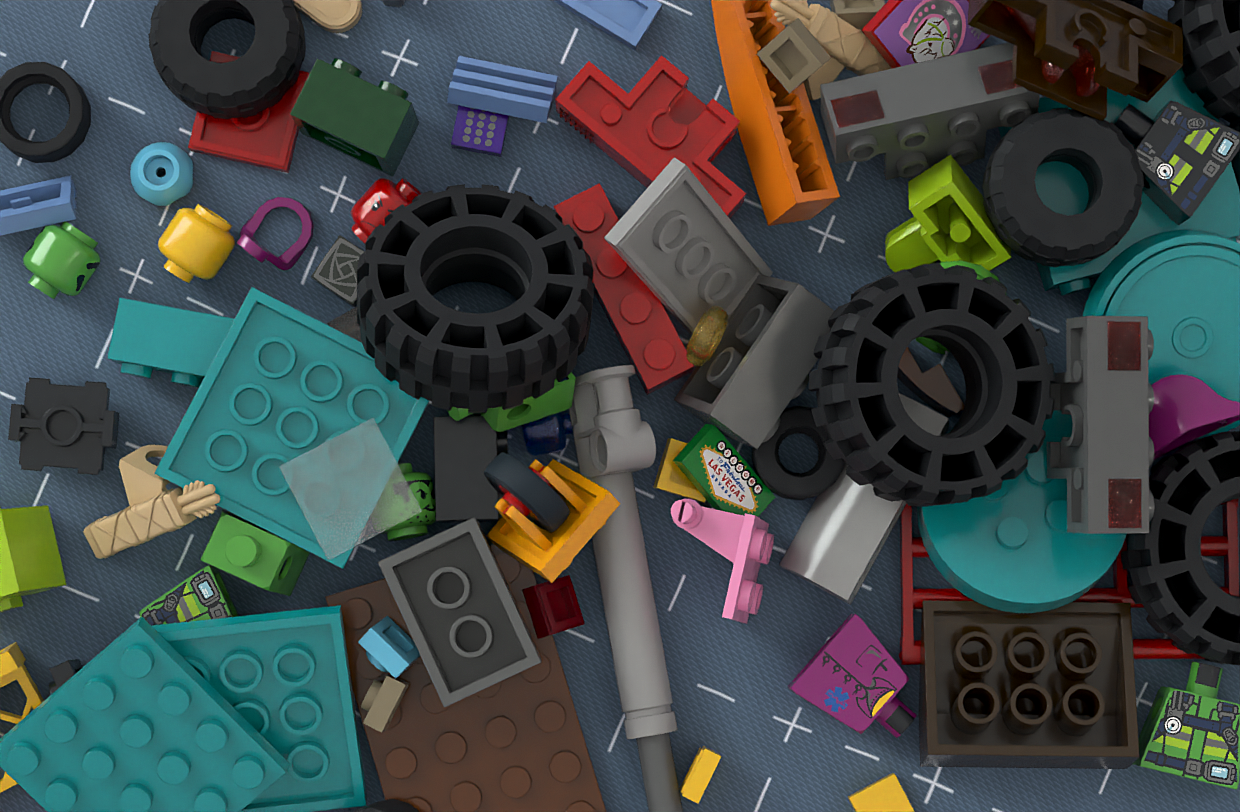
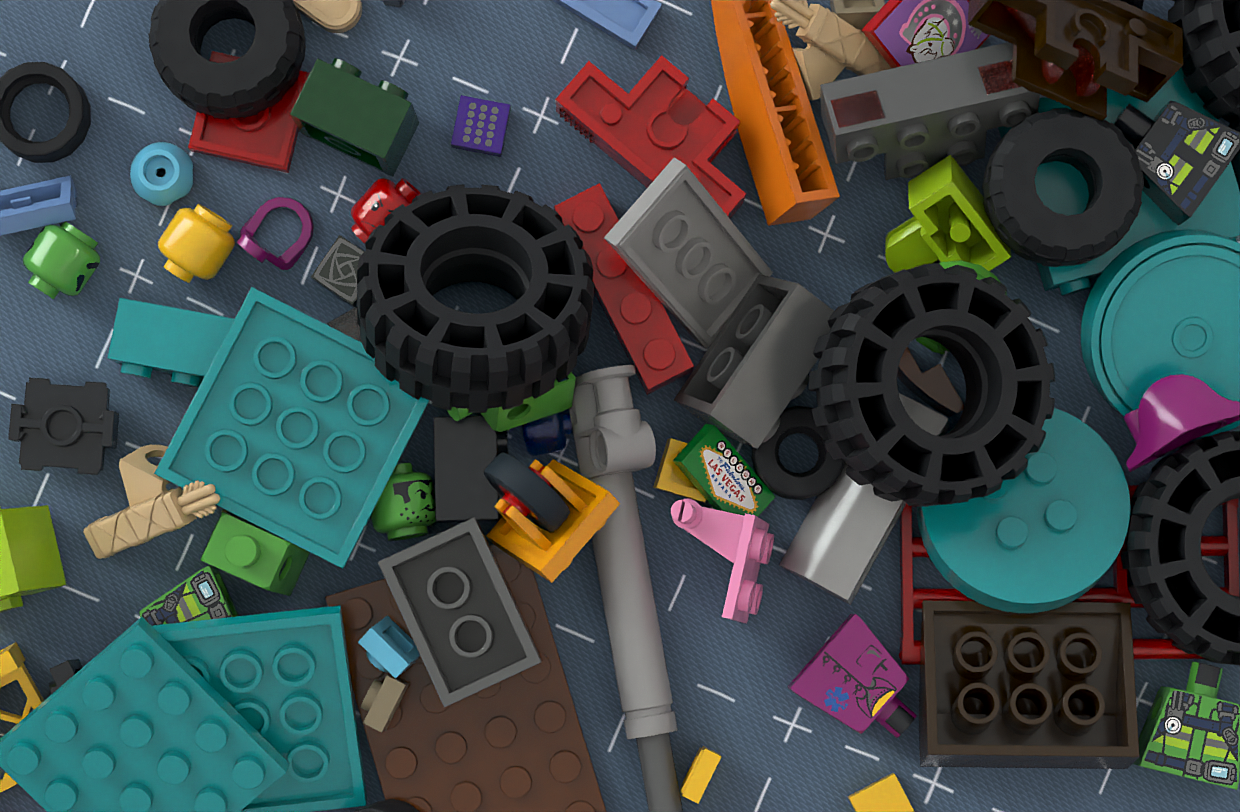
(350, 489): clear tile -> none
(502, 89): medium blue tile -> none
(553, 606): dark red tile -> none
(707, 336): clear yellow piece -> none
(793, 55): dark tan plate -> none
(1110, 413): dark grey piece -> none

